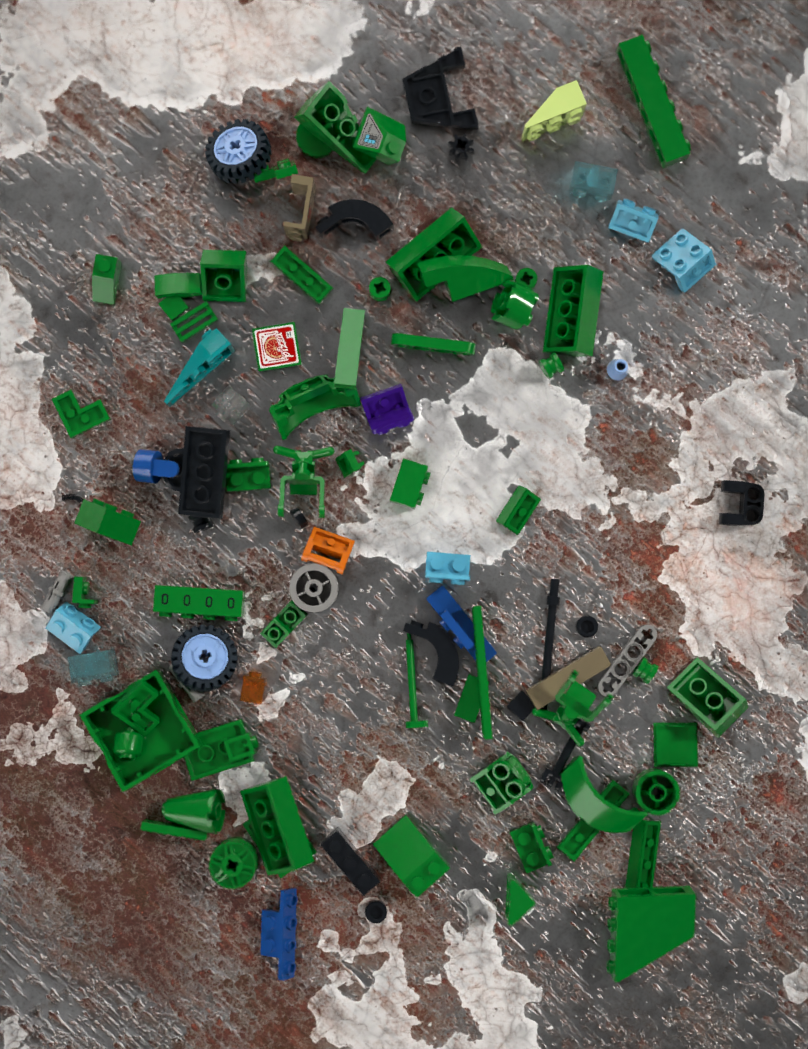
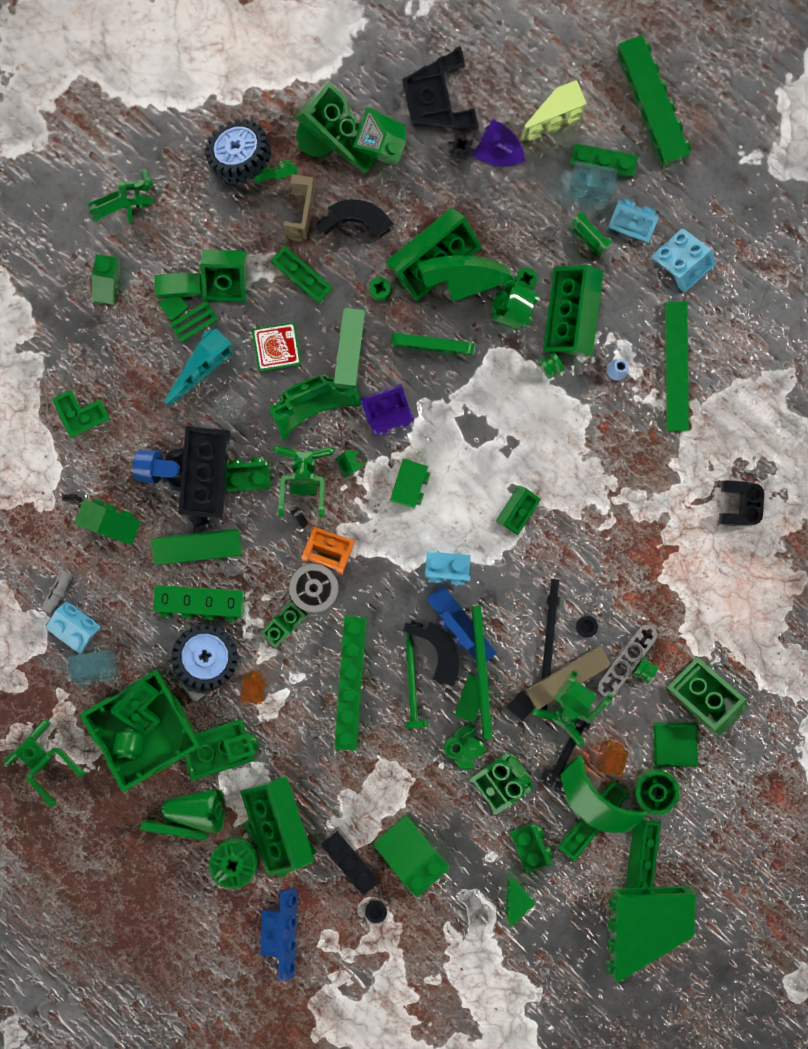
(37, 758): none -> green piece
(80, 589): green bracket -> none
(119, 199): none -> green piece
(196, 546): none -> green slope
(350, 683): none -> green brick
(467, 747): none -> green plate
(499, 146): none -> dark purple shield
(590, 235): none -> green plate
(603, 157): none -> green plate
(612, 758): none -> clear orange brick
(676, 366): none -> green tile

